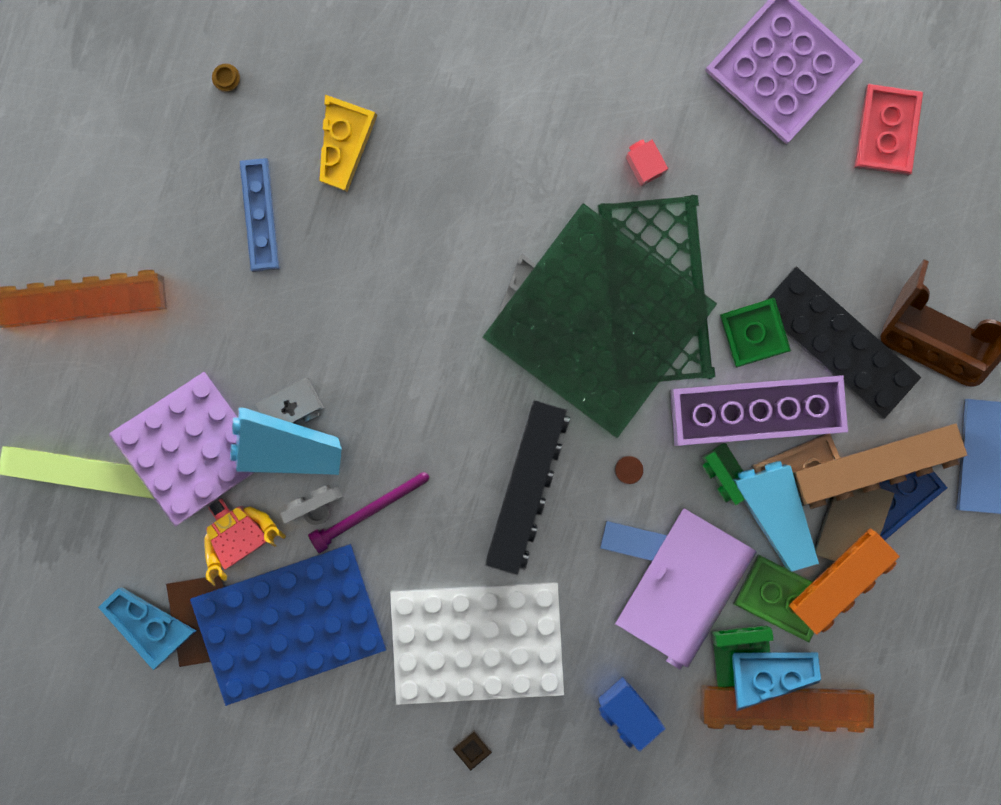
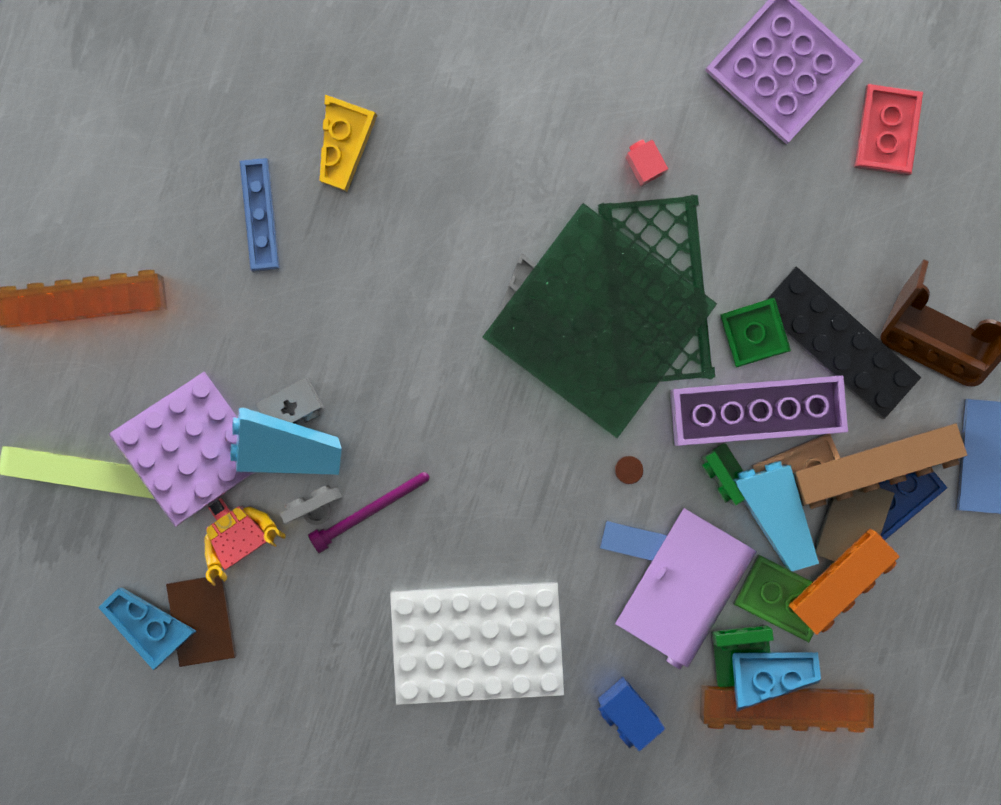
(225, 77): pearl gold plate -> none
(288, 624): blue plate -> none
(472, 750): dark brown tile -> none
(526, 487): black brick -> none

